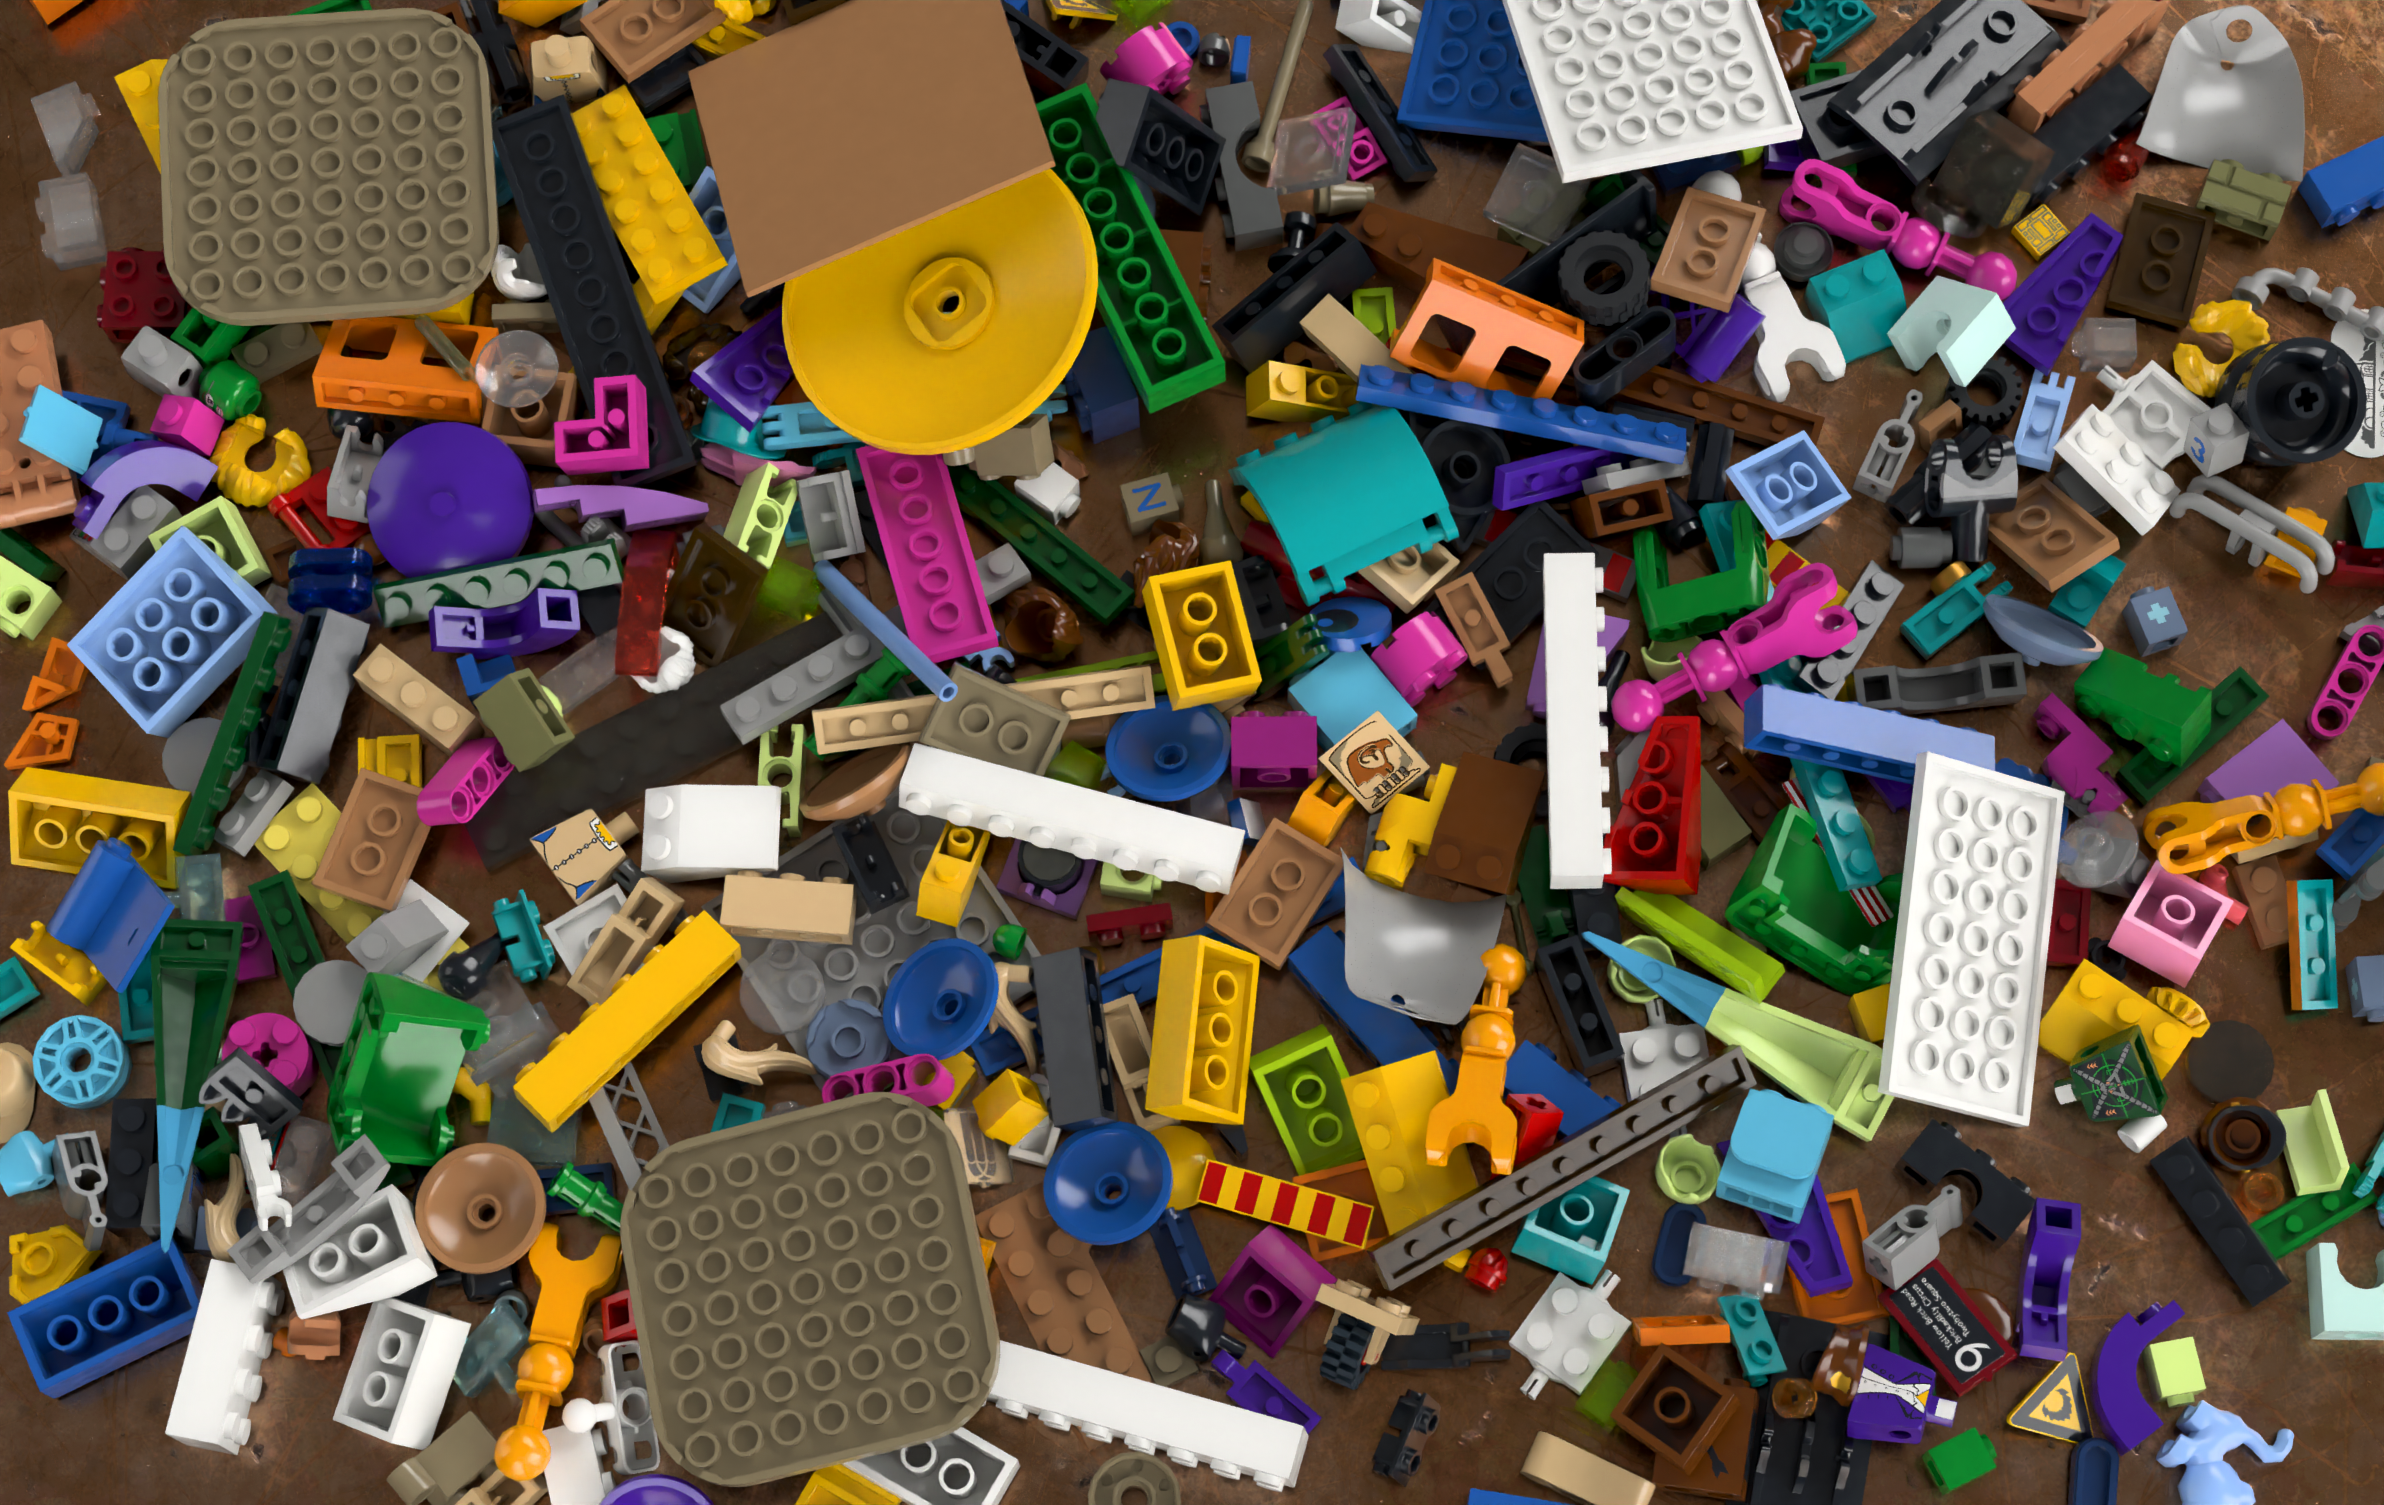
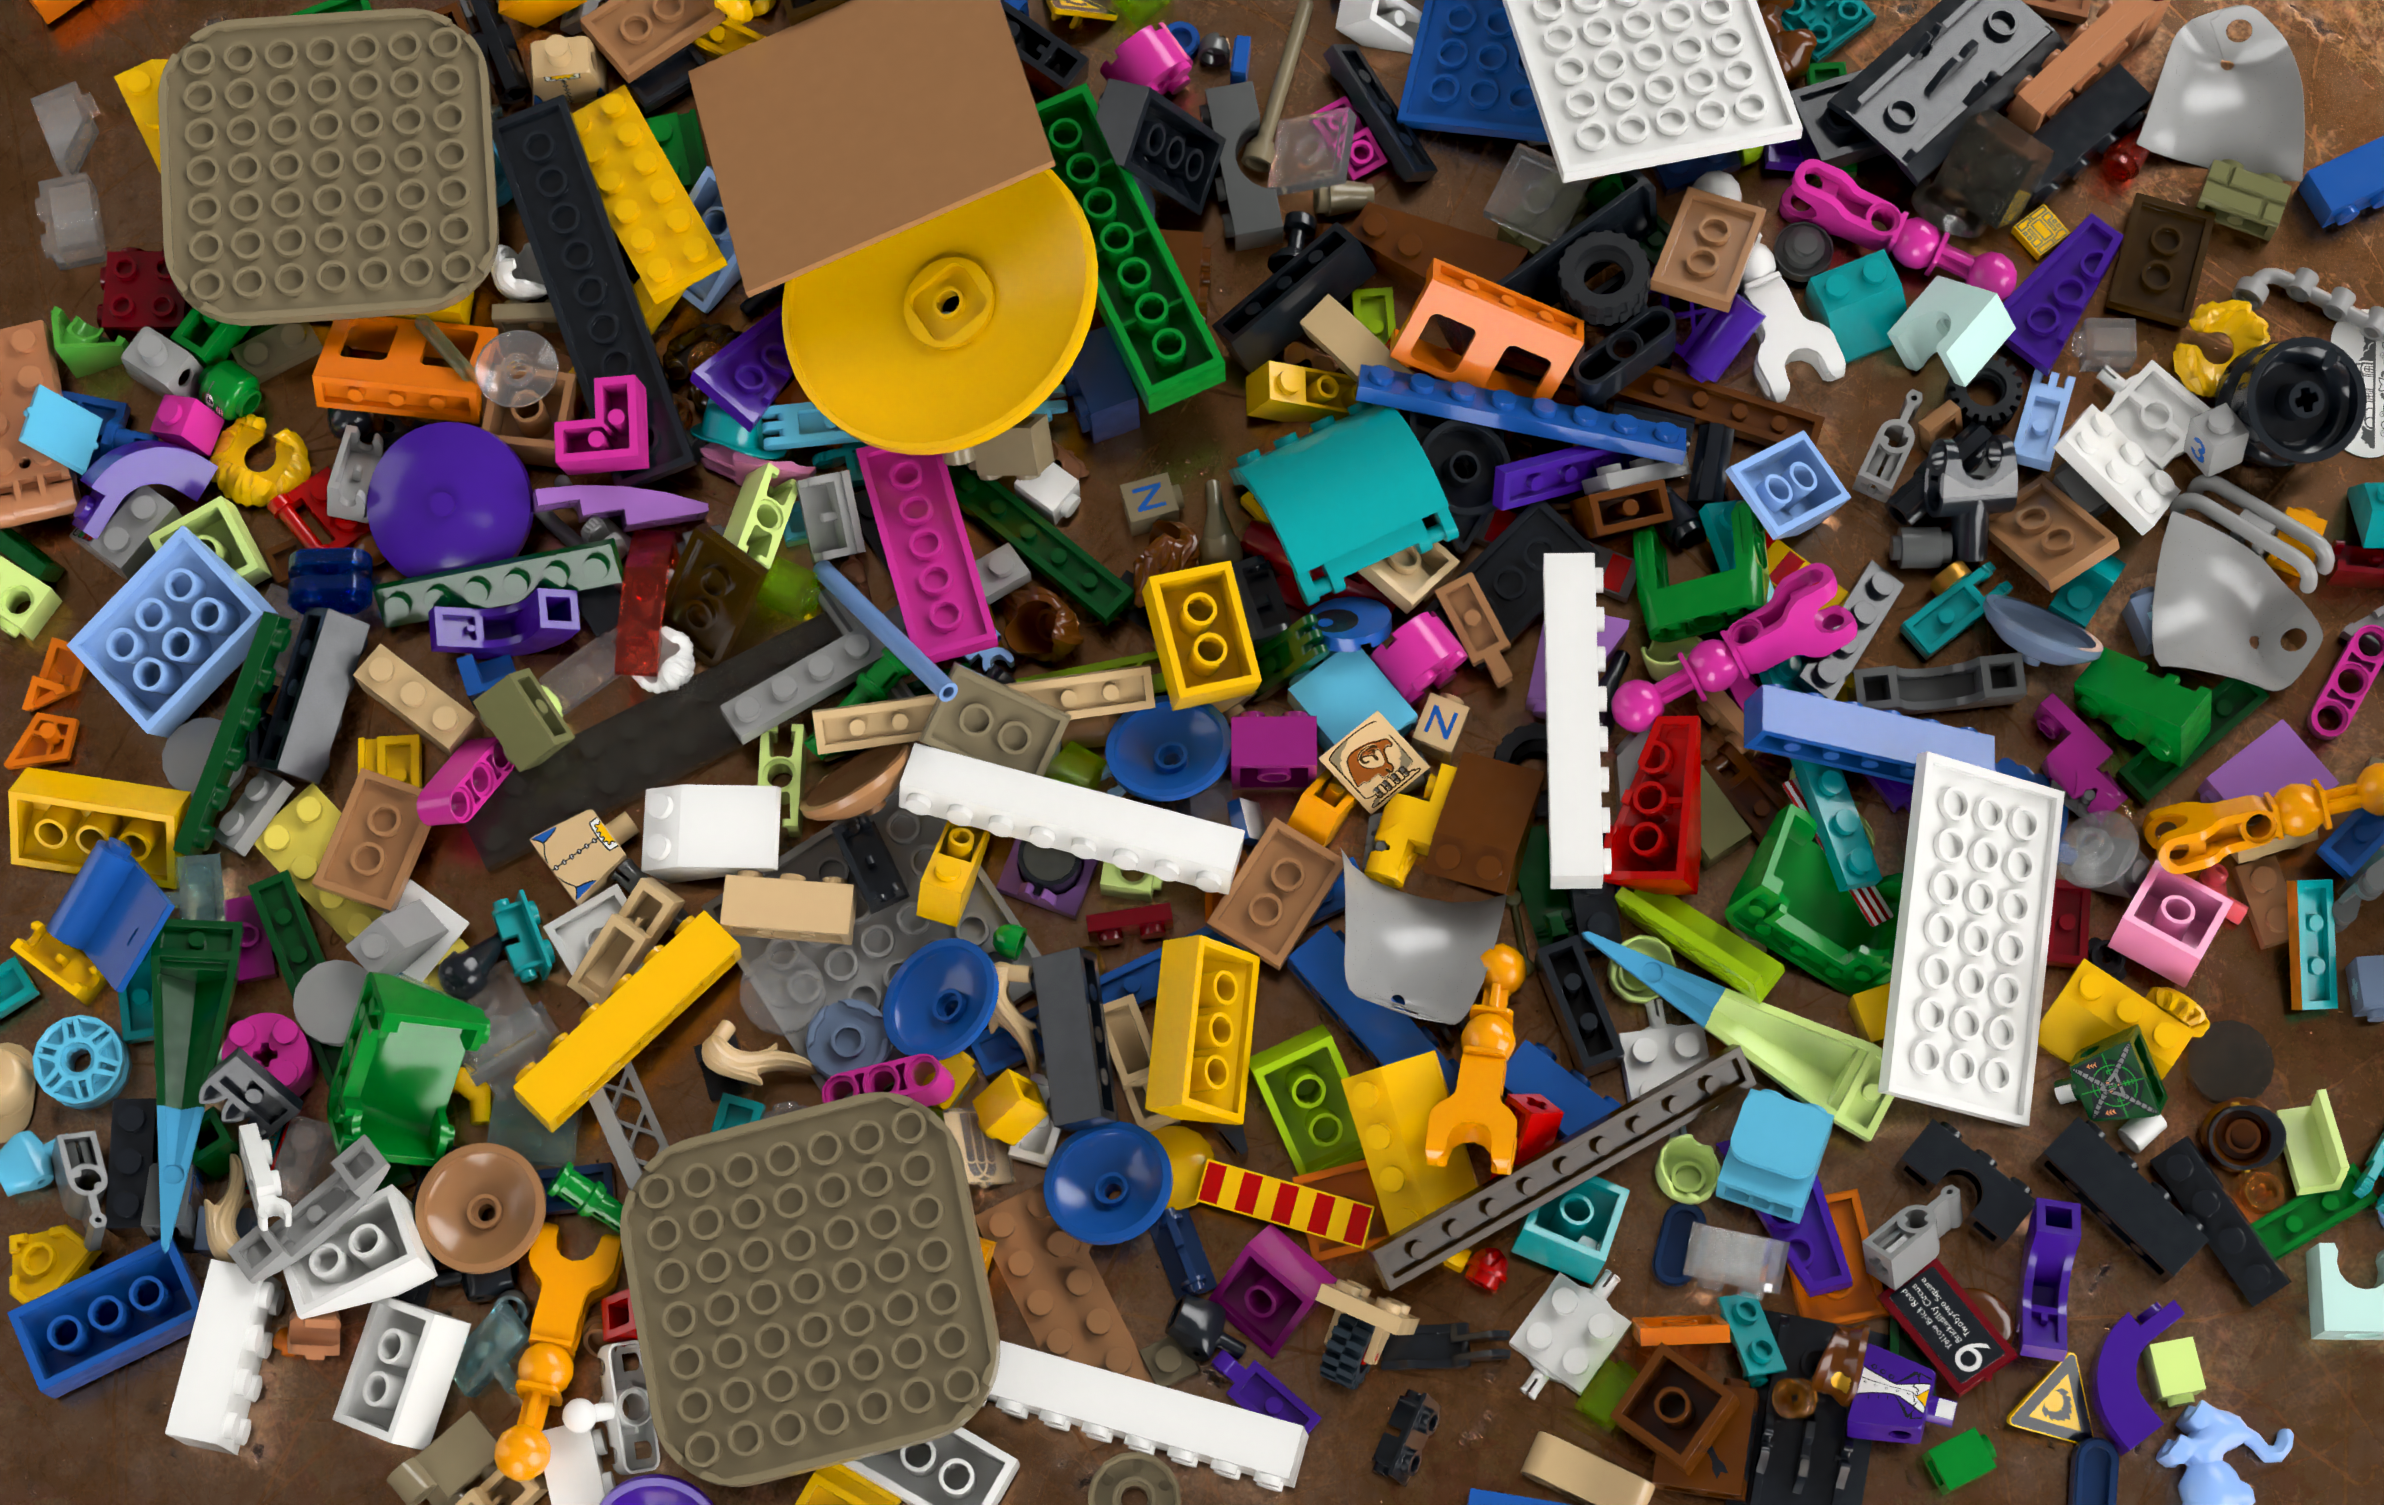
(84, 346): none -> bright green slope
(1440, 726): none -> tan brick
(2123, 1199): none -> black brick
(2216, 598): none -> light grey piece

